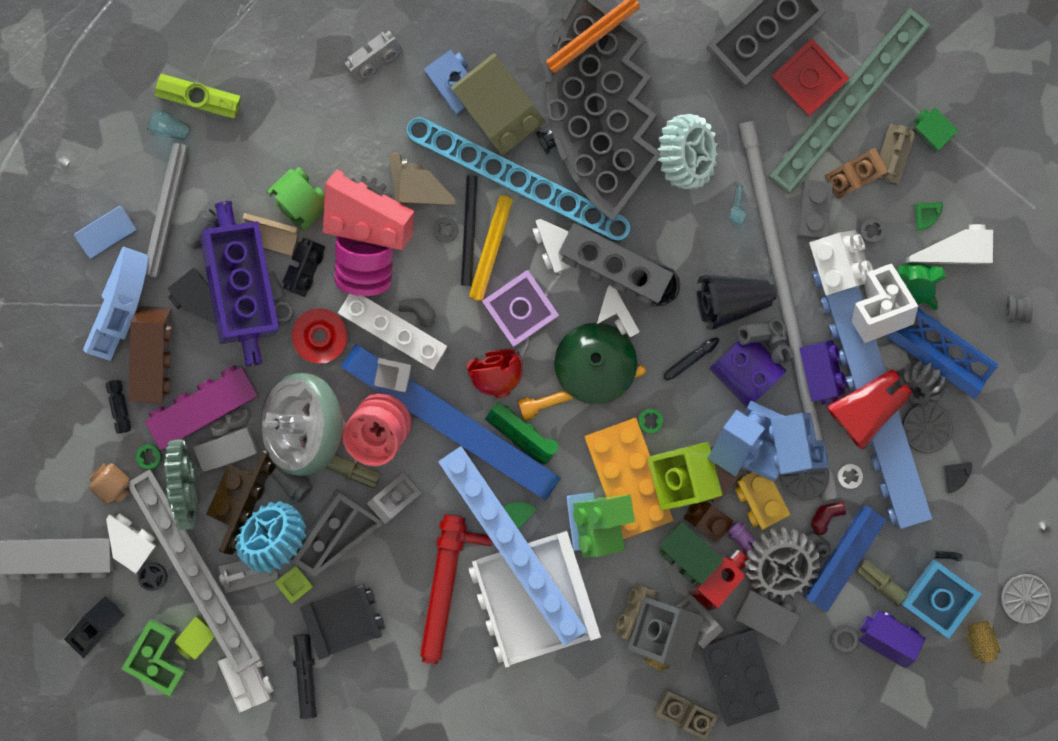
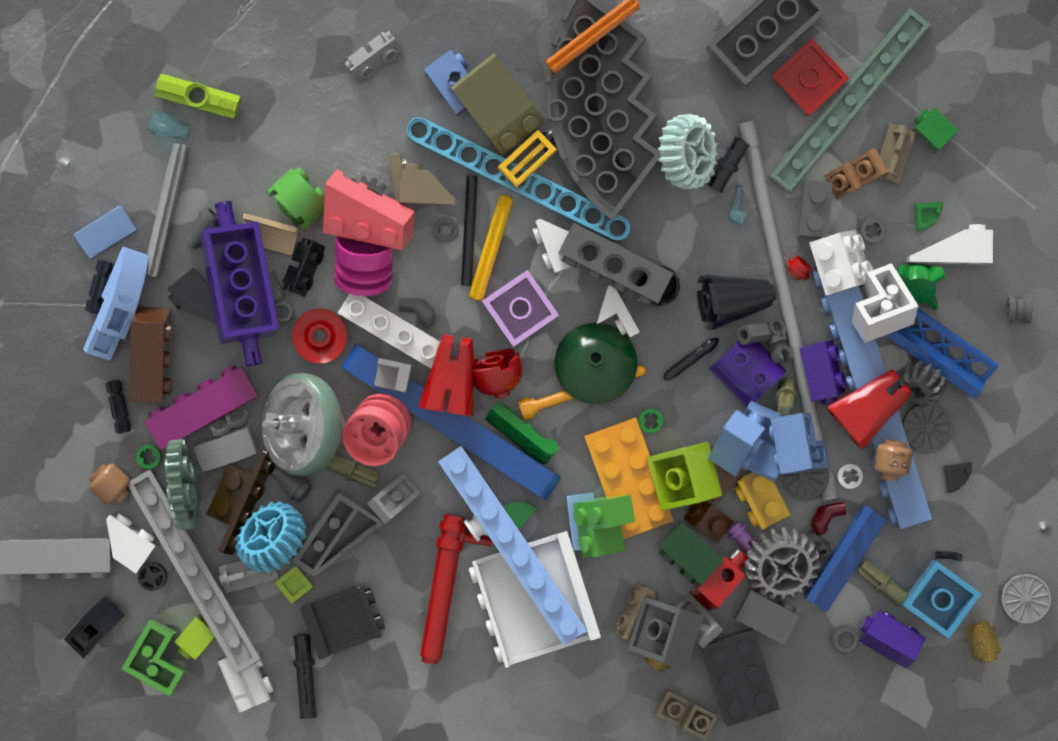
(98, 285): none -> black axle
(450, 379): none -> red piece
(475, 528): none -> white bush
(510, 175): none -> yellow tile
(728, 164): none -> black pin
(786, 397): none -> olive axle
(799, 268): none -> red plate
(893, 459): none -> medium nougat head

